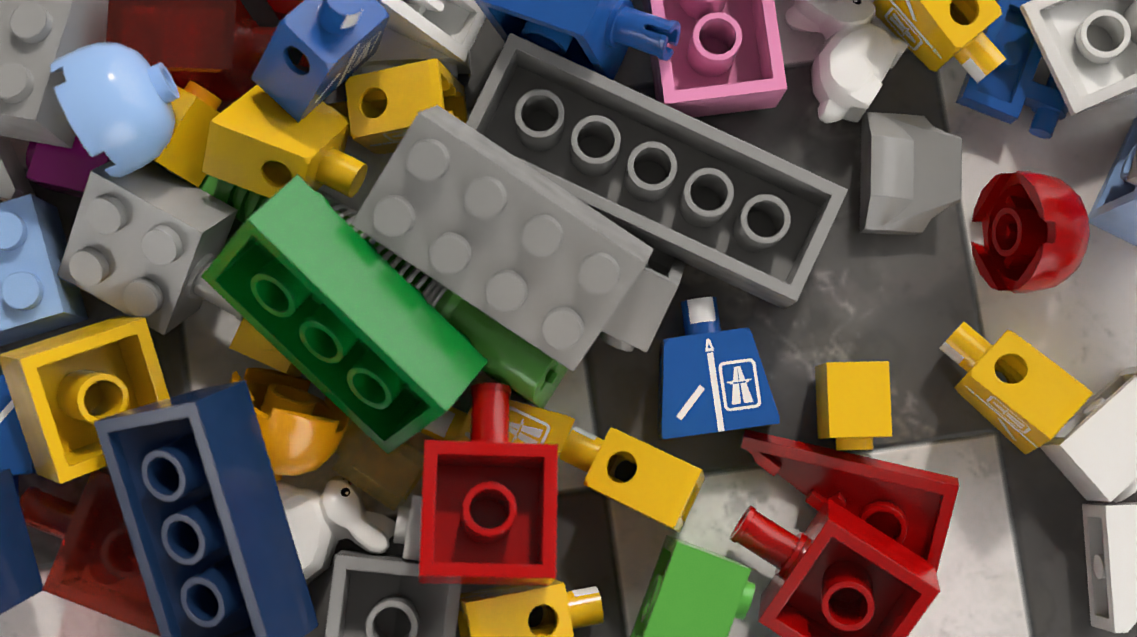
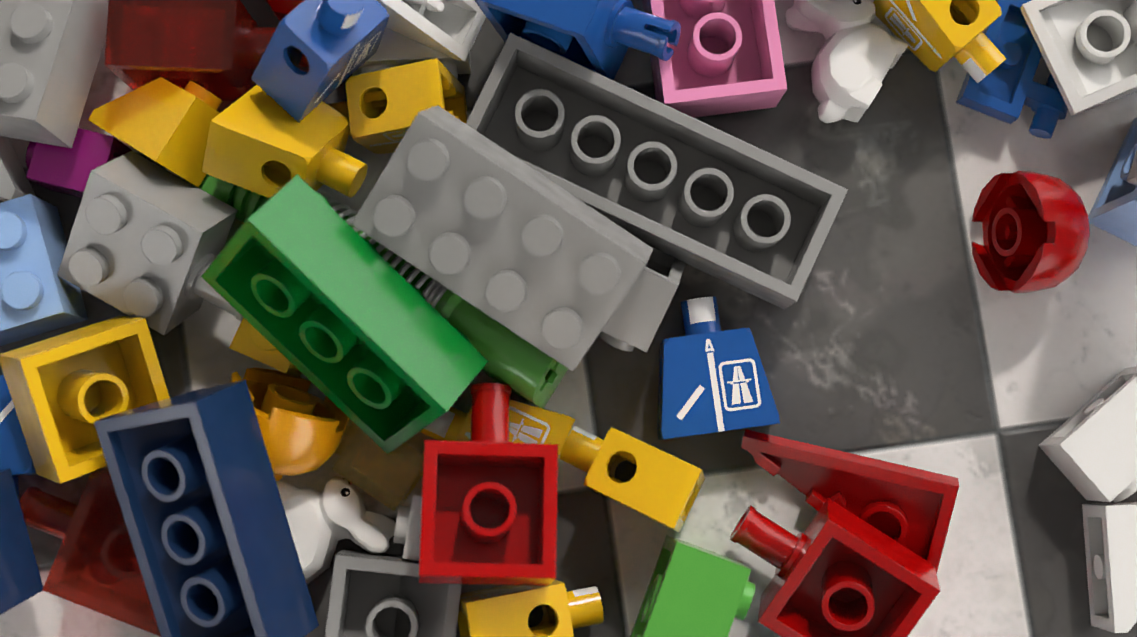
(117, 104): light blue cylinder -> none
(853, 403): yellow brick -> none
(906, 173): light grey slope -> none
(1037, 391): yellow torso -> none

